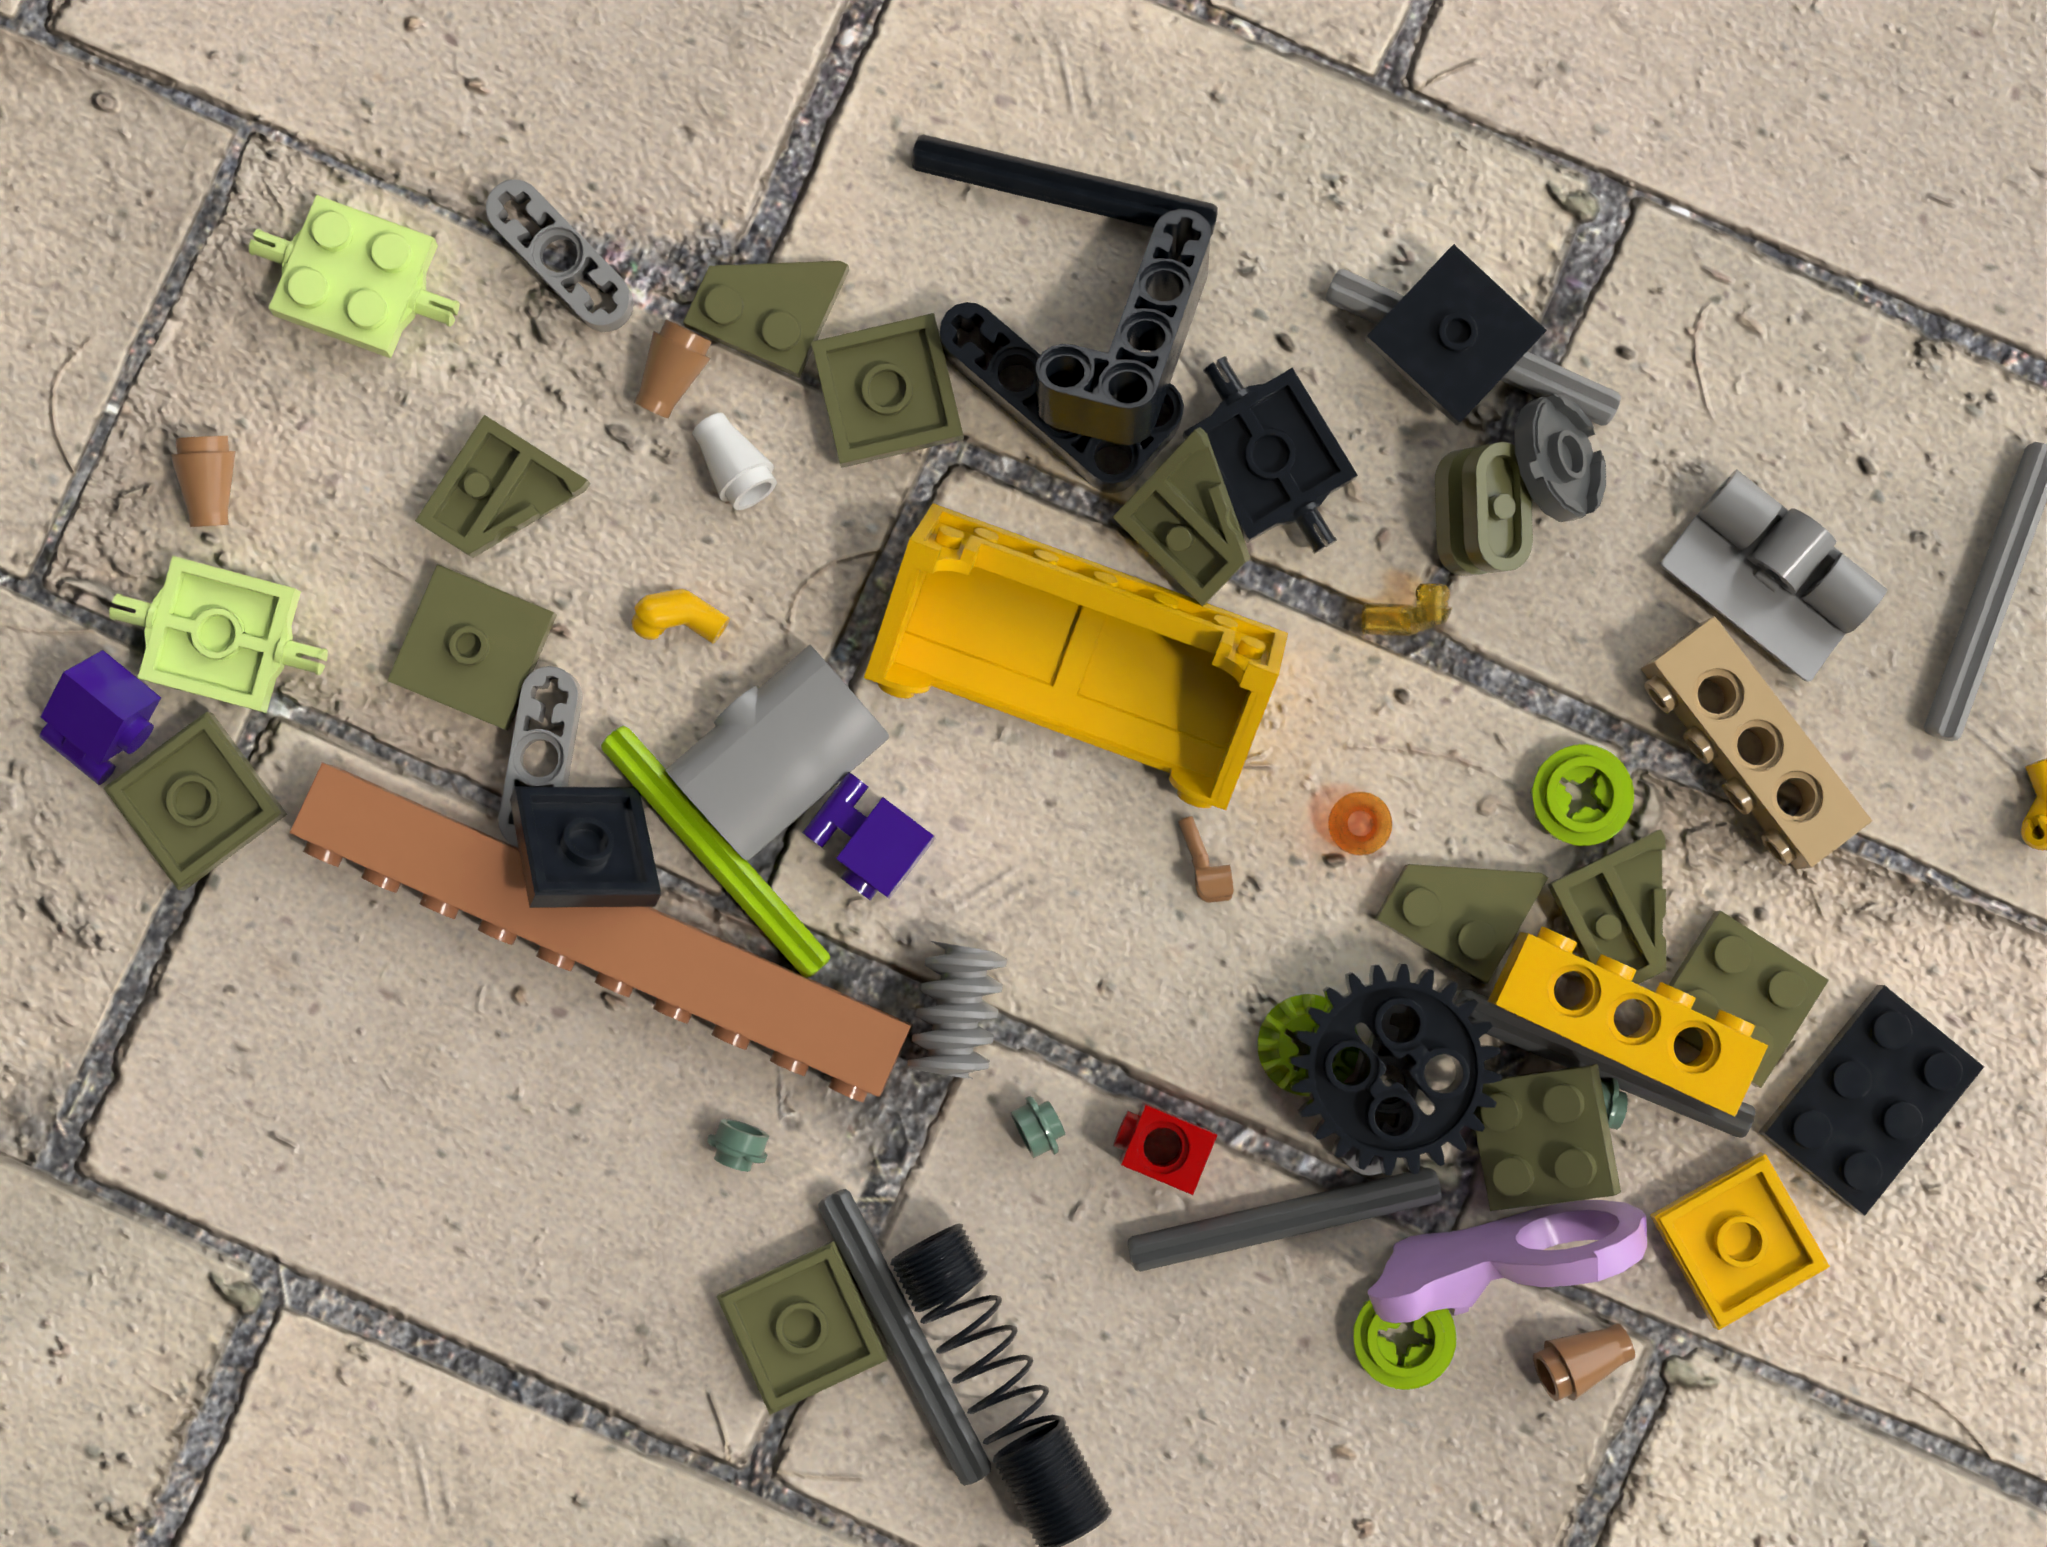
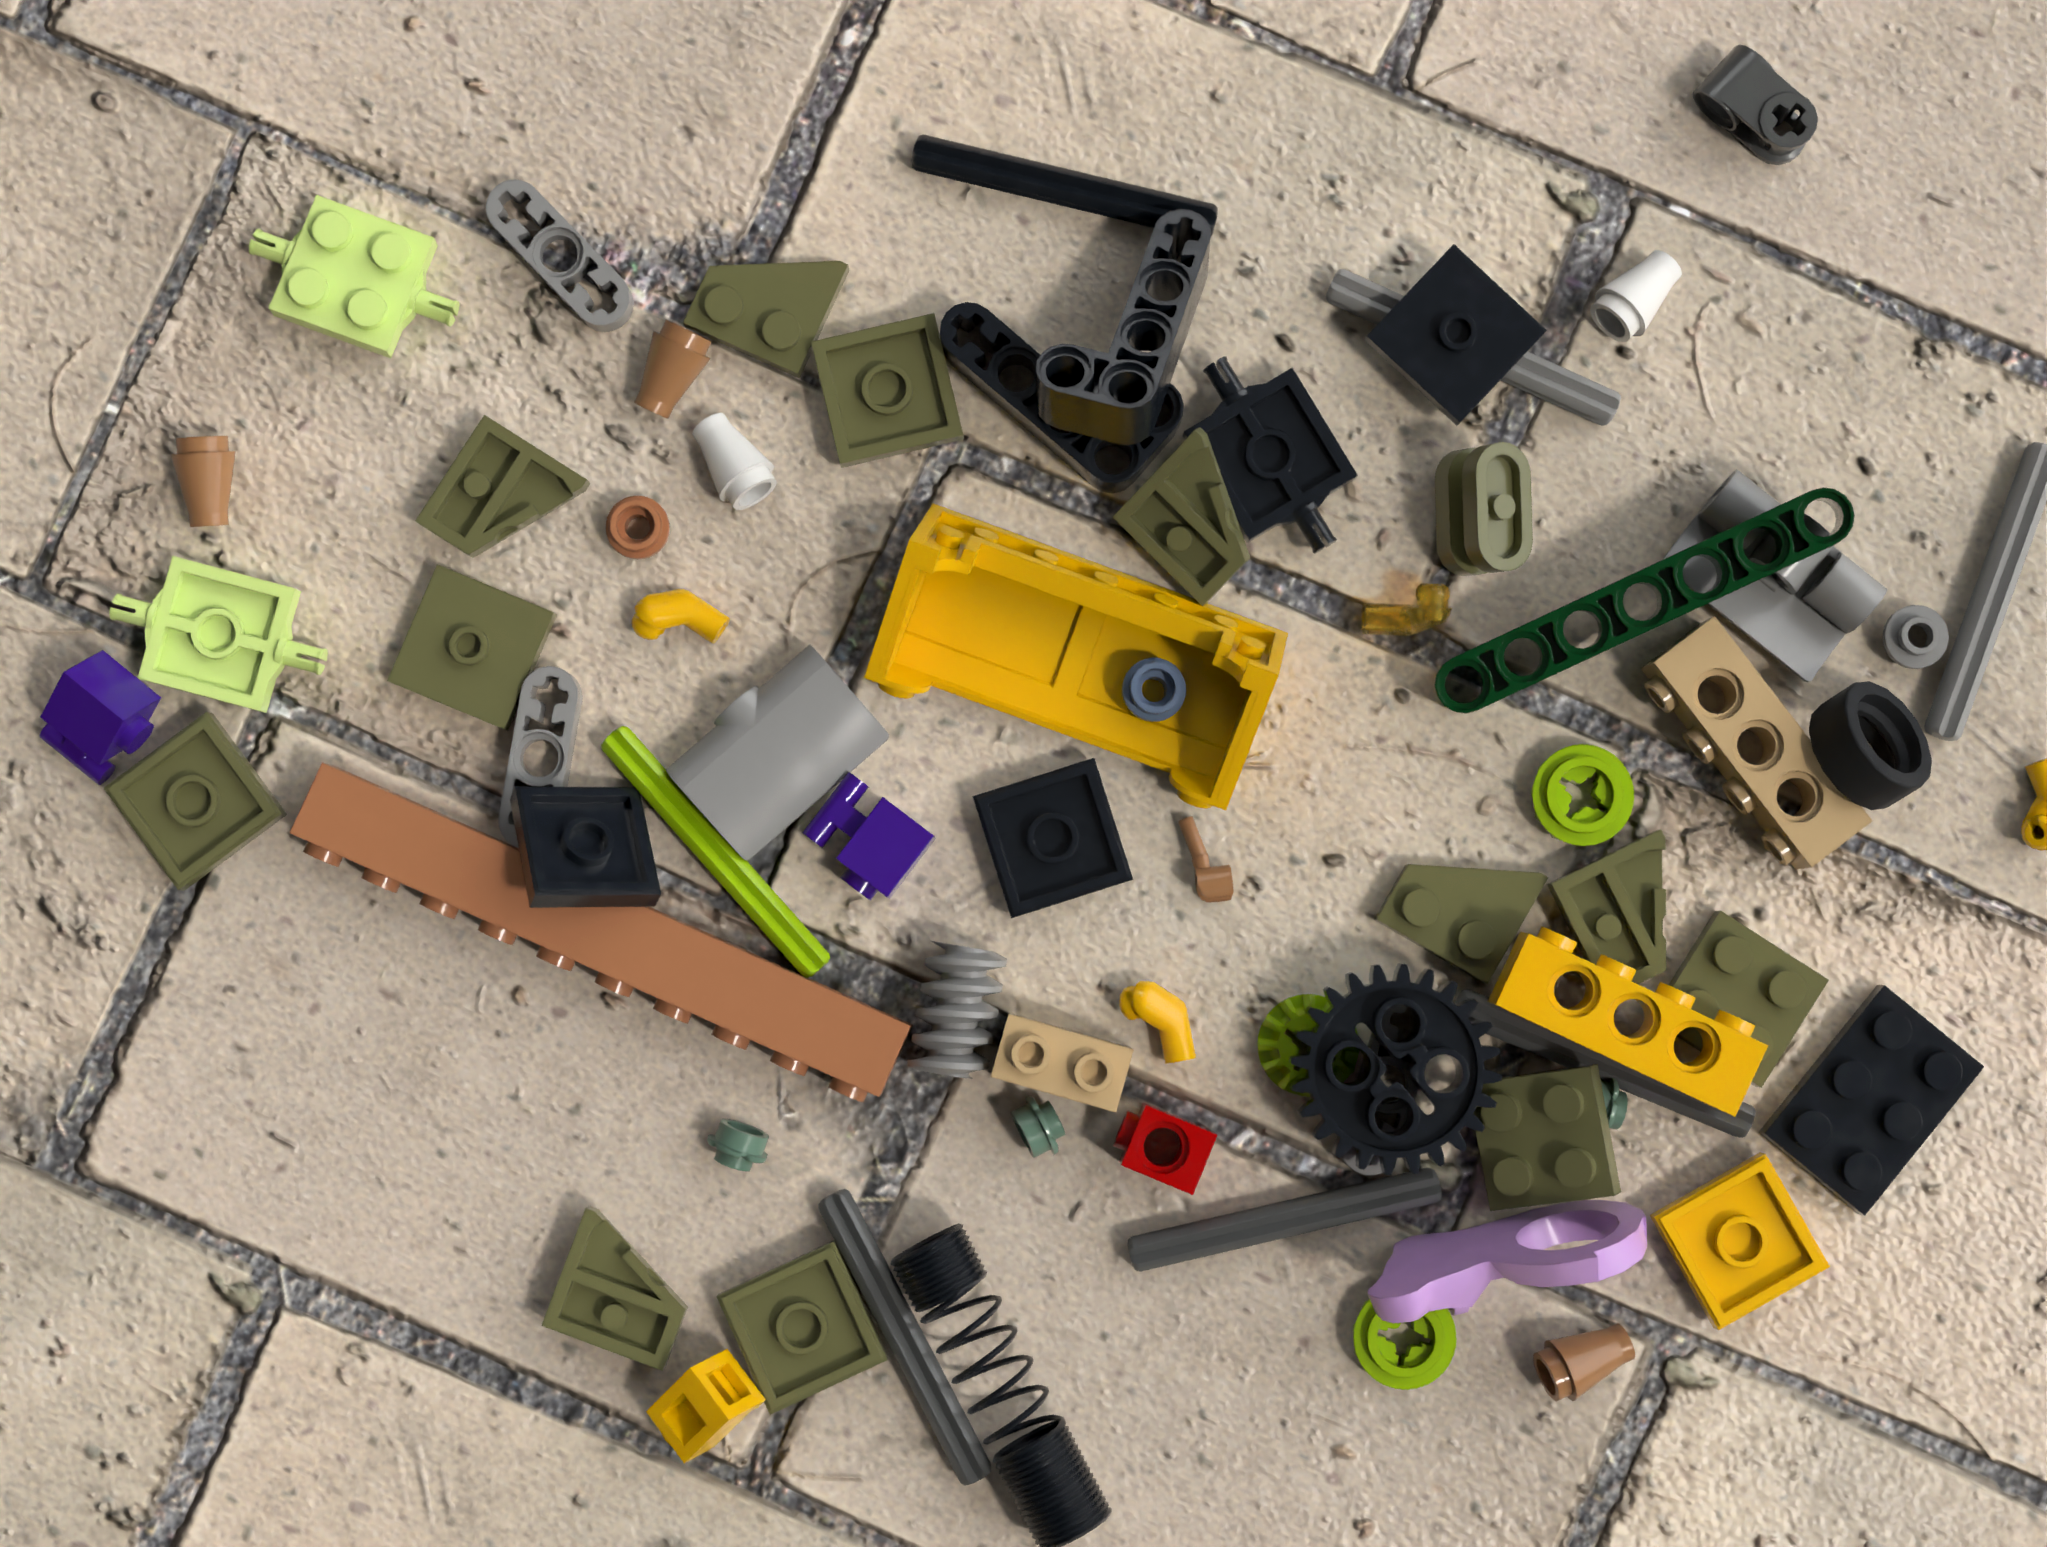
(614, 1296): none -> olive wing
(624, 513): none -> nougat plate
(705, 1405): none -> yellow brick
(1052, 838): none -> black plate
(1062, 1062): none -> tan brick
(1164, 1012): none -> yellow arm
(1167, 675): none -> sand blue plate
(1379, 818): clear orange plate -> none
(1558, 458): dark grey tile -> none
(1633, 298): none -> white cone
(1674, 598): none -> dark green beam
(1753, 99): none -> dark grey piece
(1863, 774): none -> black tyre
(1897, 641): none -> light grey plate

